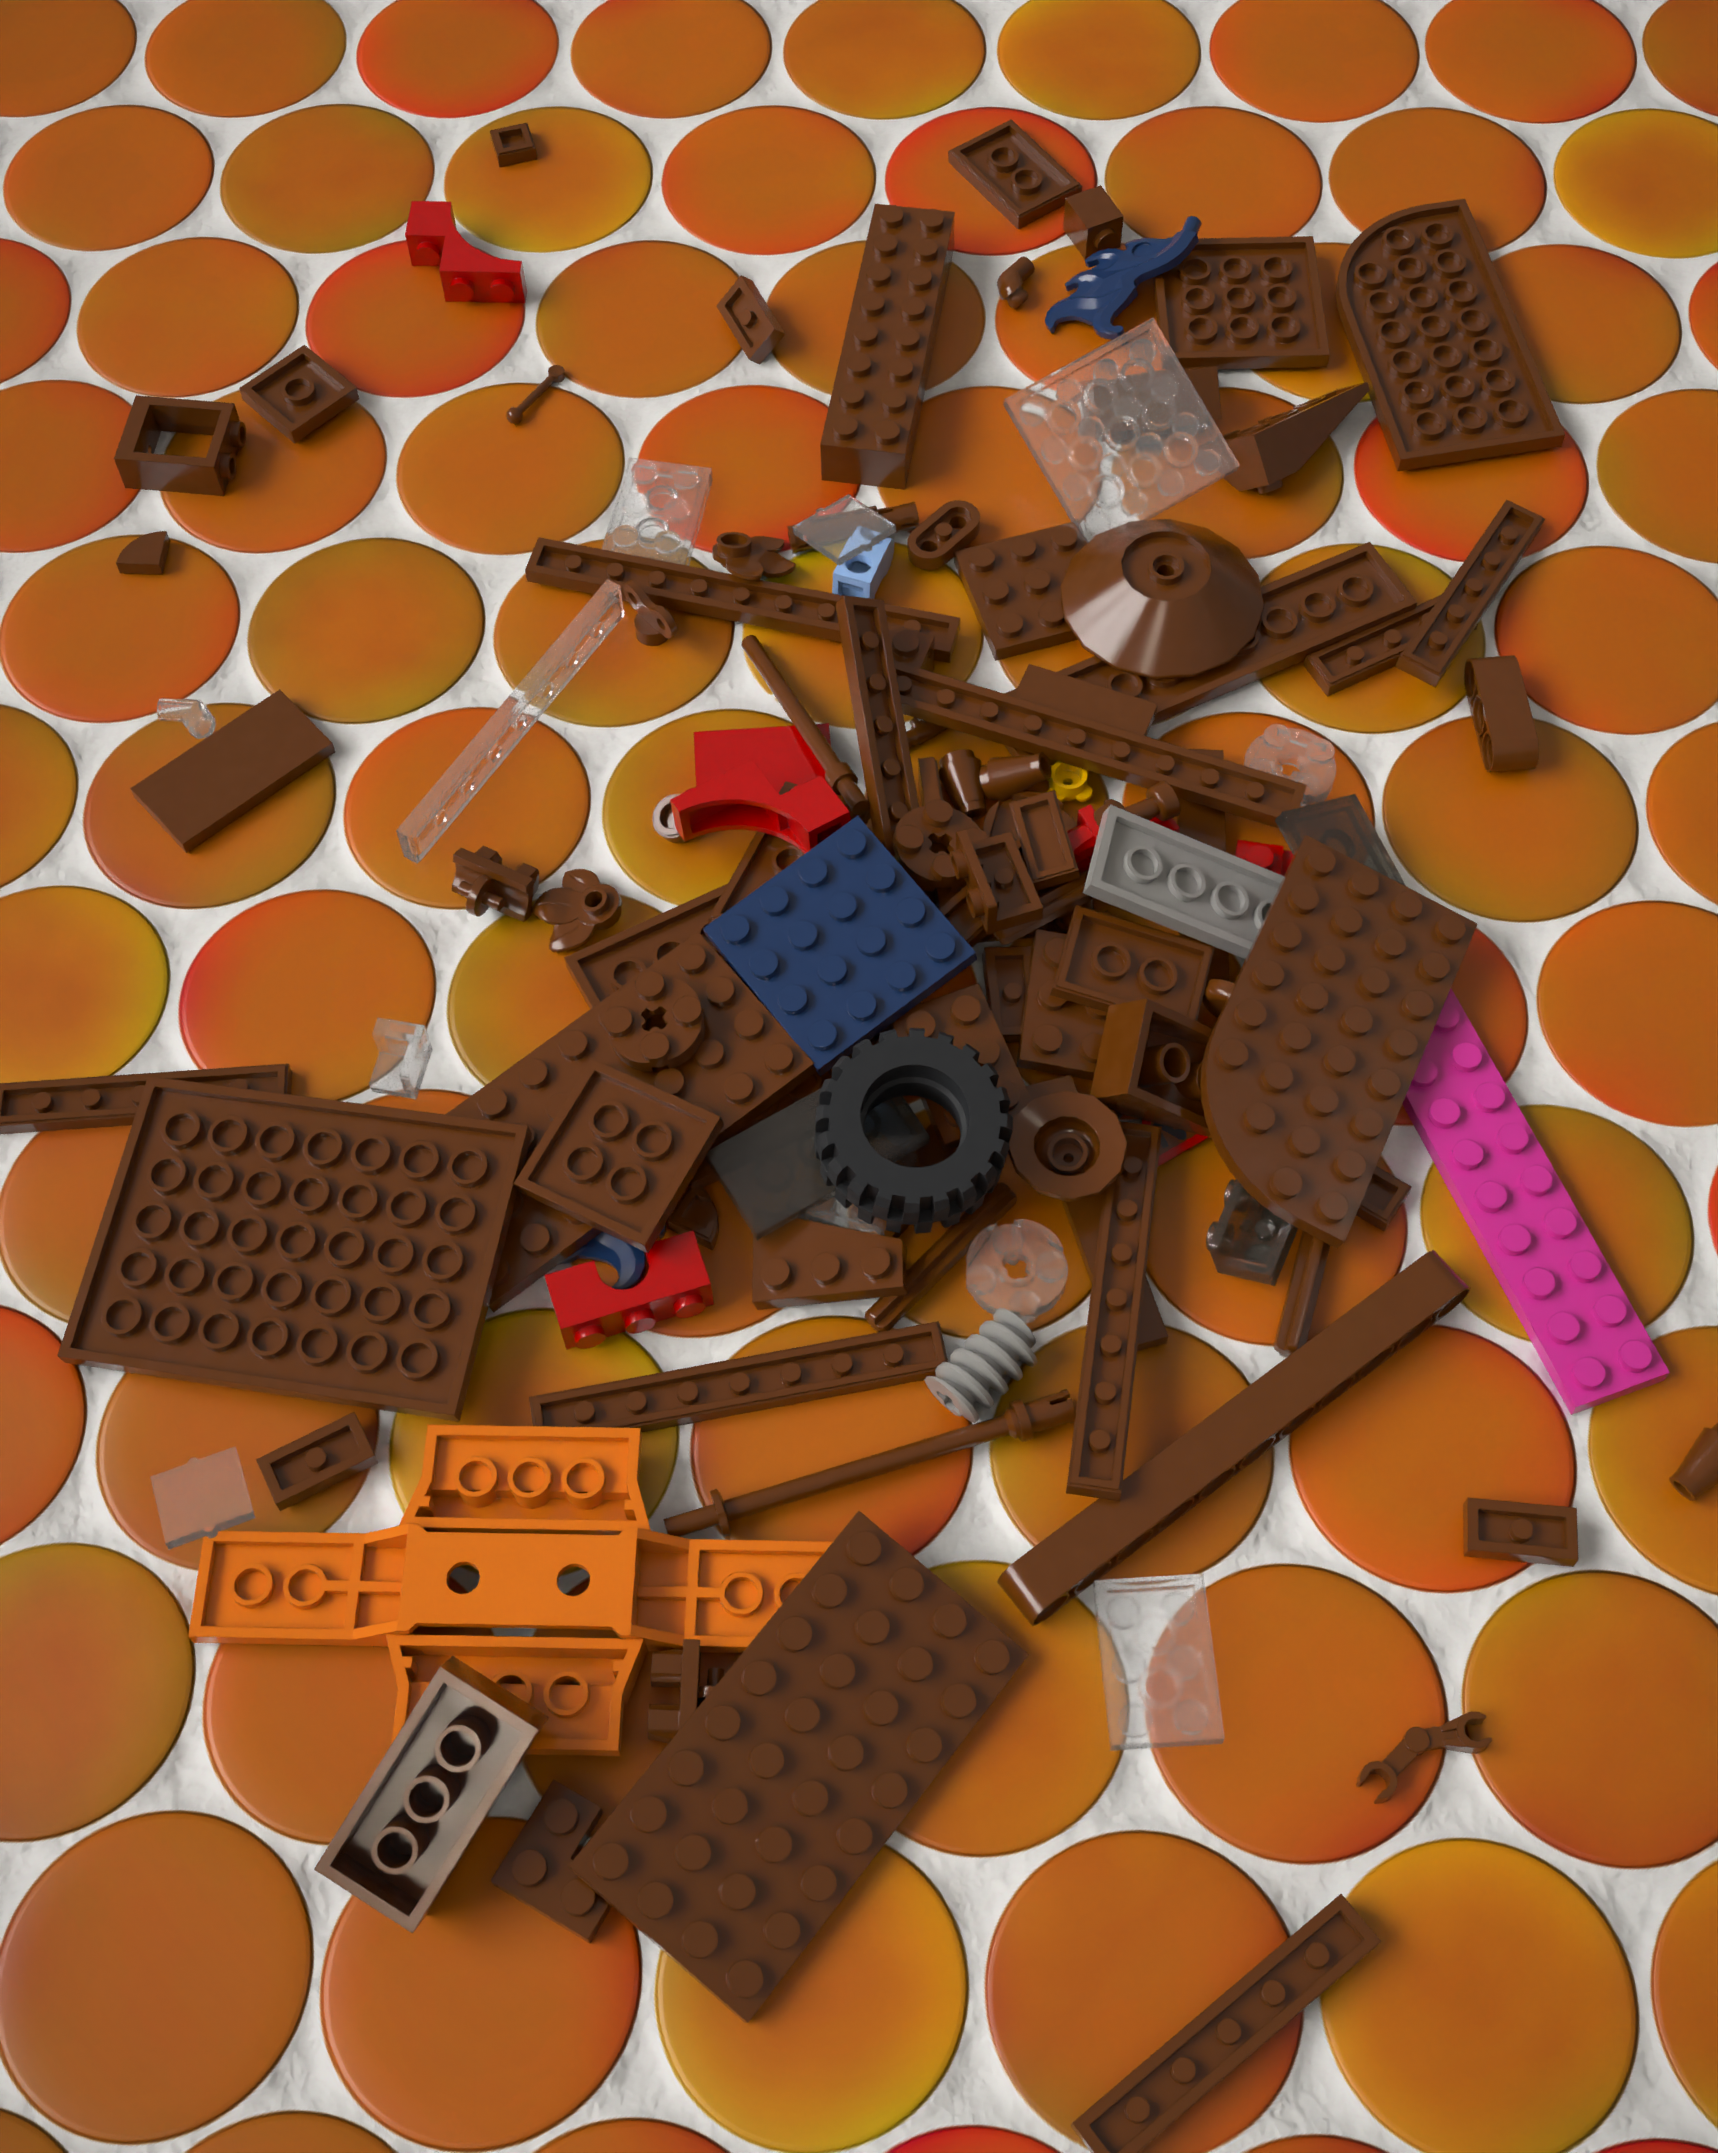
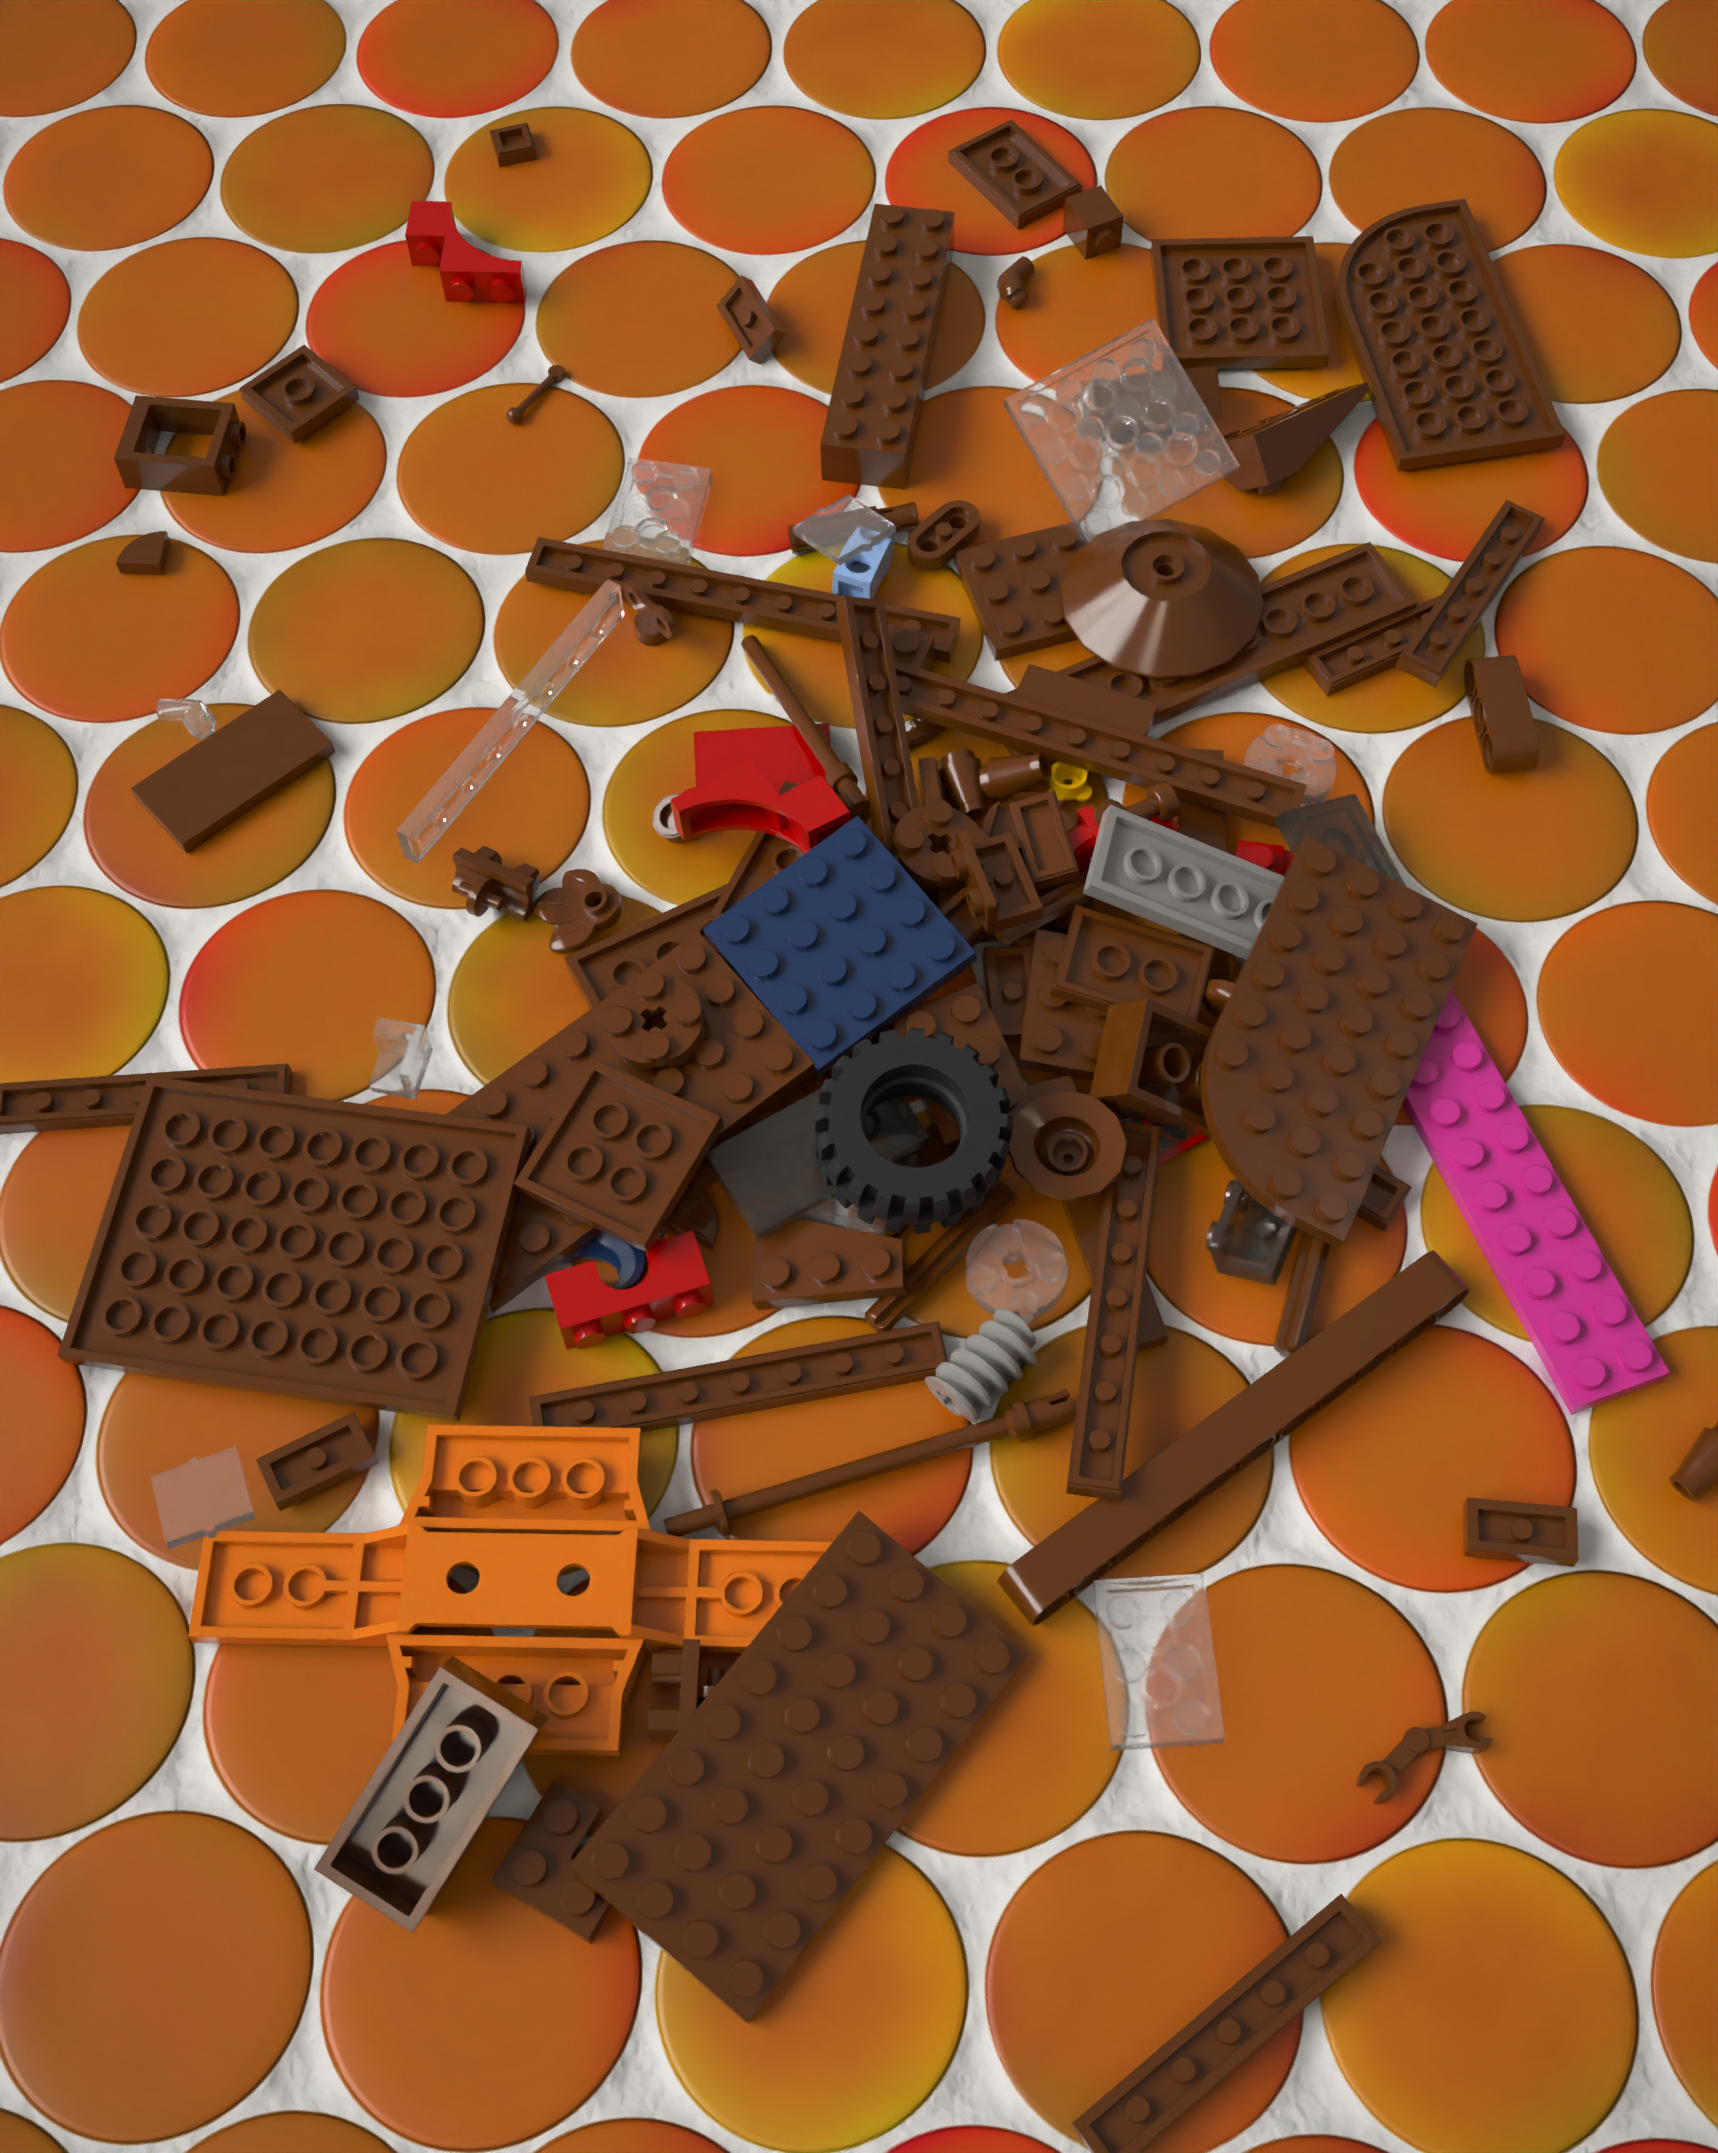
(751, 556): reddish brown plate -> none
(1113, 282): dark blue piece -> none

